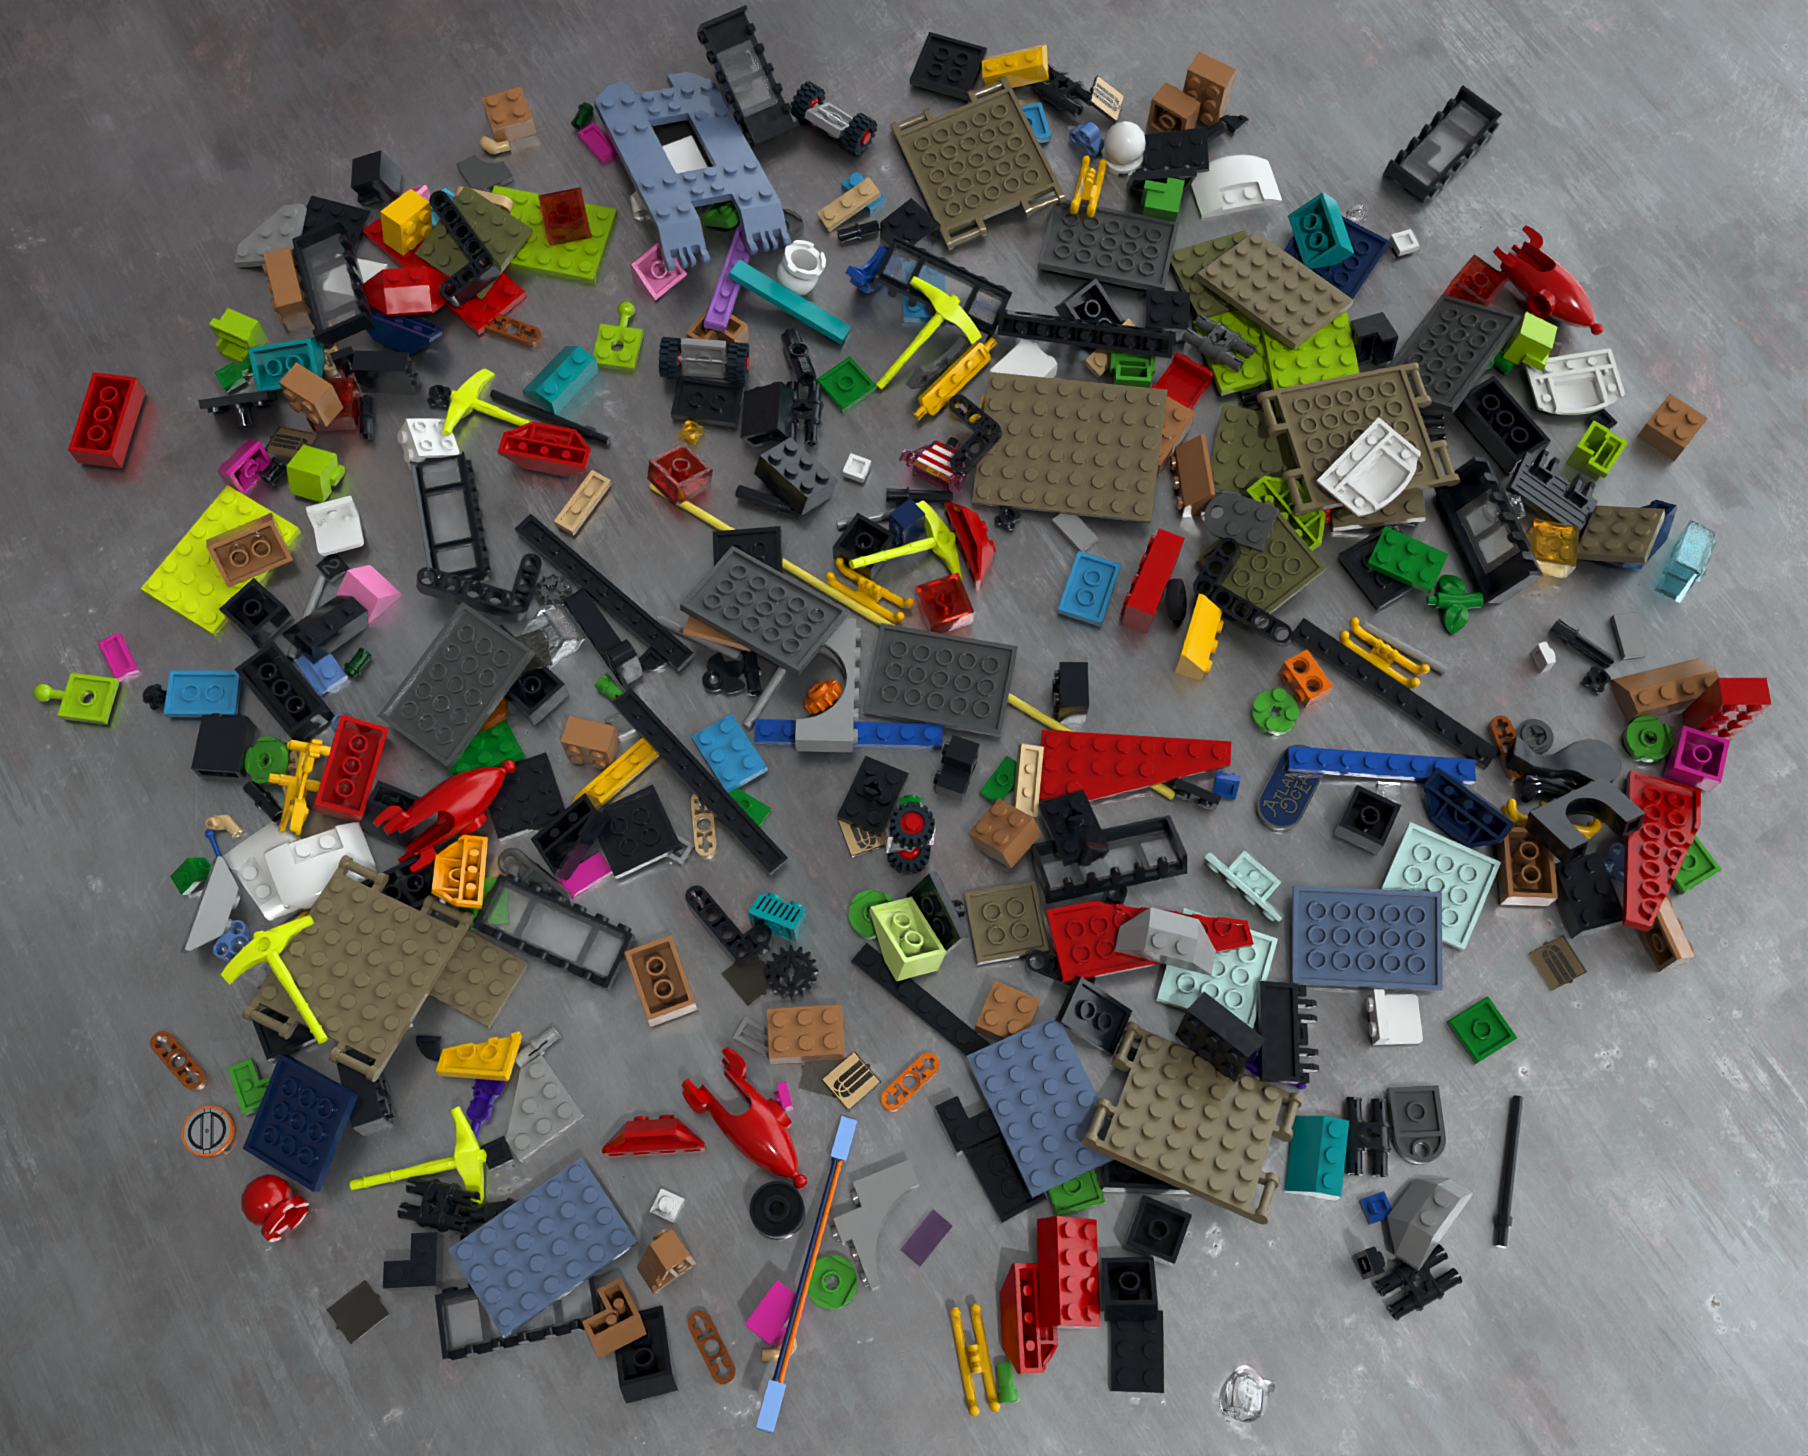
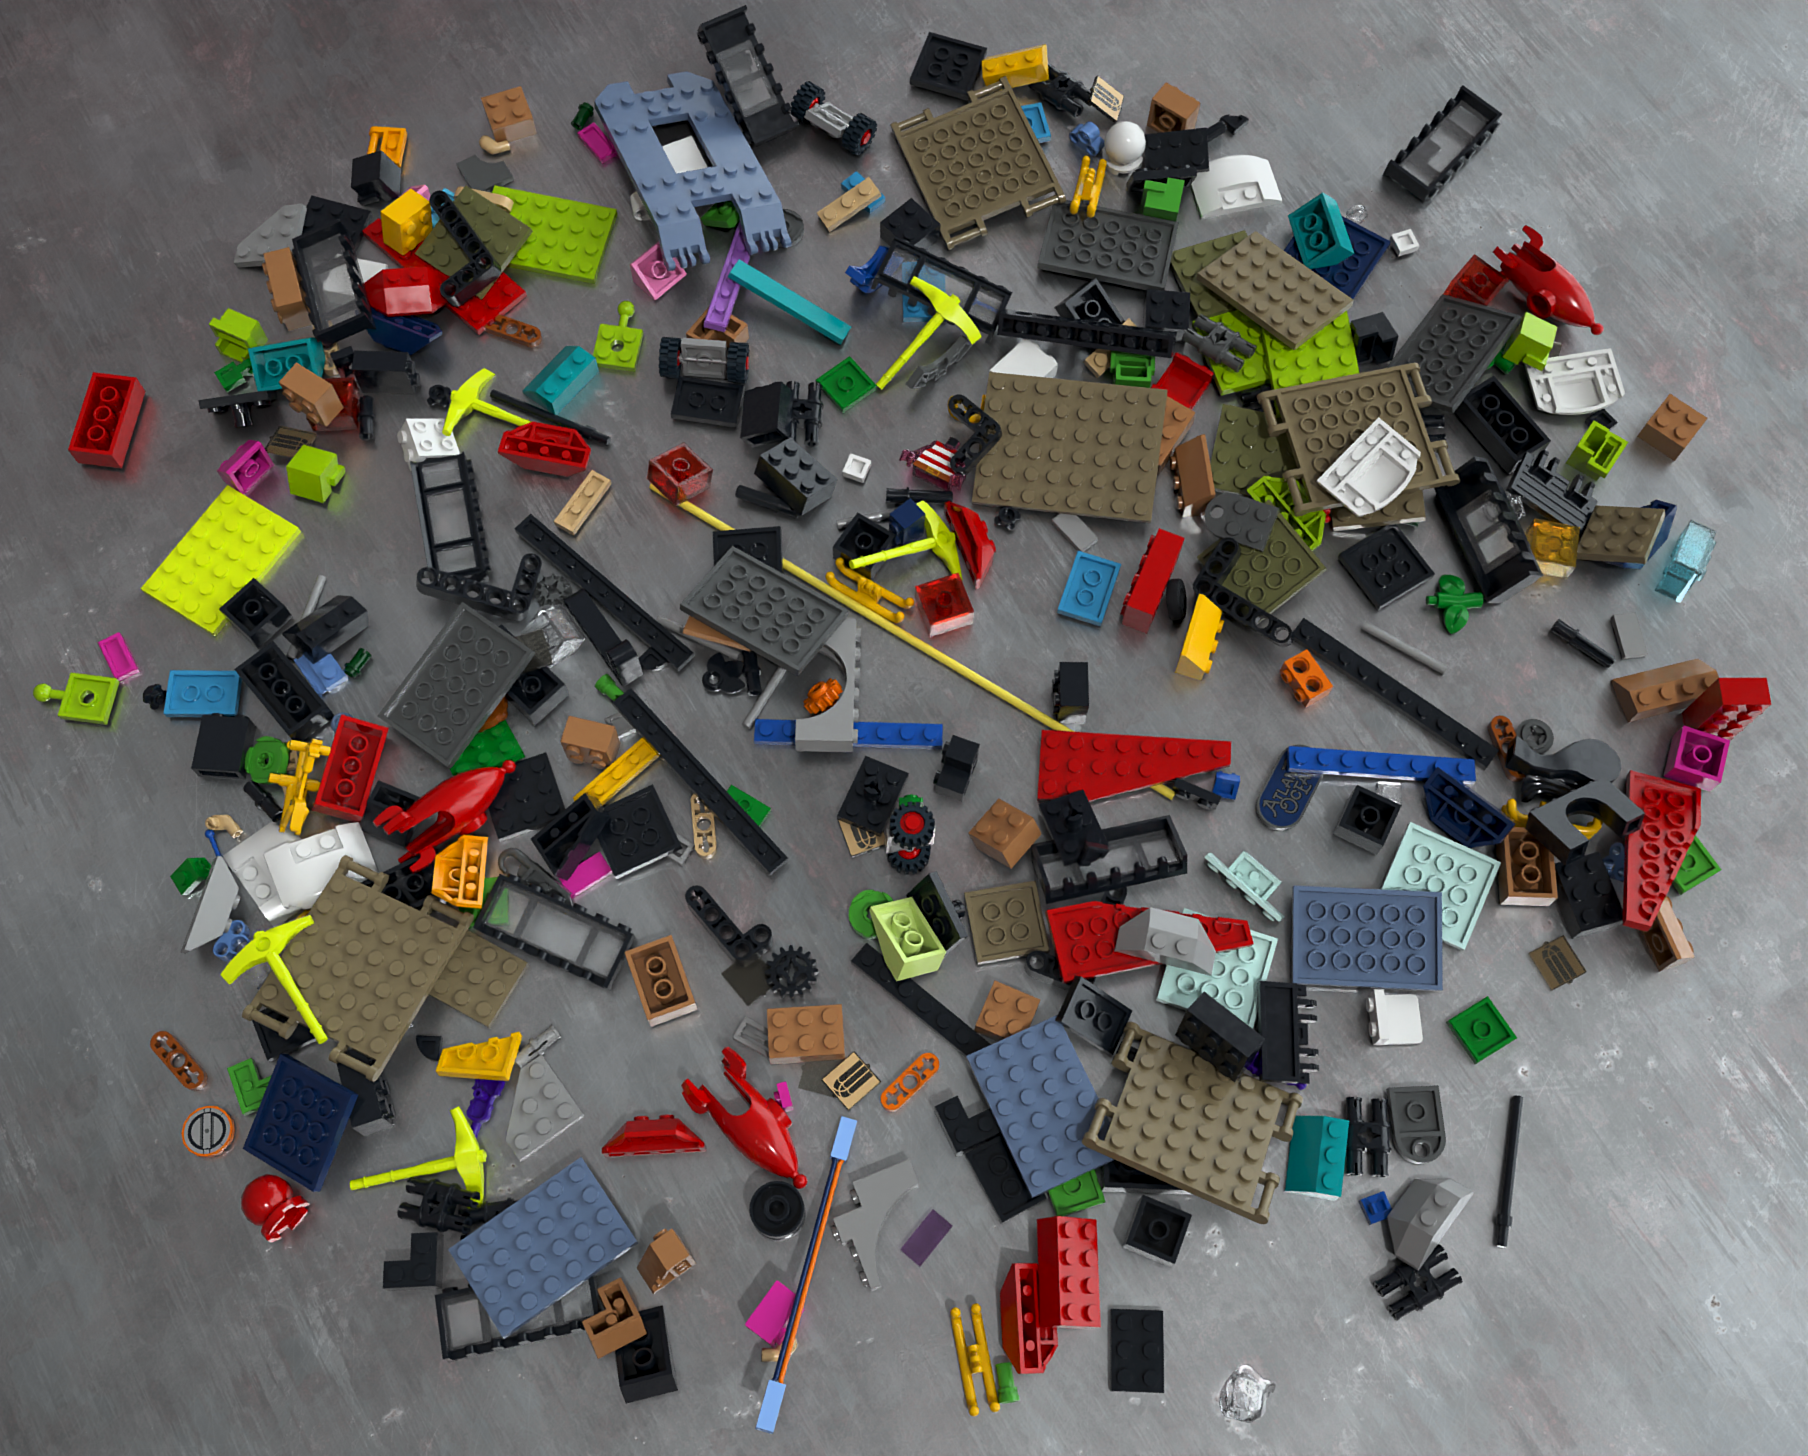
(249, 550): medium nougat slope -> none
(272, 471): black bush -> none
(332, 567): black tile -> none
(336, 525): white bracket -> none
(358, 1312): clear smoke piece -> none
(369, 590): bright pink slope -> none
(392, 142): none -> light orange plate
(497, 1153): black tile -> none
(565, 216): clear red brick -> none
(667, 1205): white plate -> none
(691, 426): clear yellow plate -> none
(701, 1345): dark orange beam -> none
(729, 753): dark azure plate -> none
(782, 918): teal slope -> none
(798, 357): black piece -> none
(800, 267): white tile -> none
(846, 1277): bright green plate -> none
(857, 231): black axle -> none
(940, 679): dark grey plate -> none
(954, 378): yellow plate -> none
(1001, 781): green plate -> none
(1028, 778): tan plate -> none
(1129, 1289): black brick -> none
(1211, 85): medium nougat brick -> none
(1279, 700): bright green plate -> none
(1370, 1262): black plate -> none
(1382, 655): yellow piece -> none
(1407, 560): green plate -> none
(1543, 657): white plate -> none
(1601, 675): black plate -> none
(1641, 750): bright green plate -> none

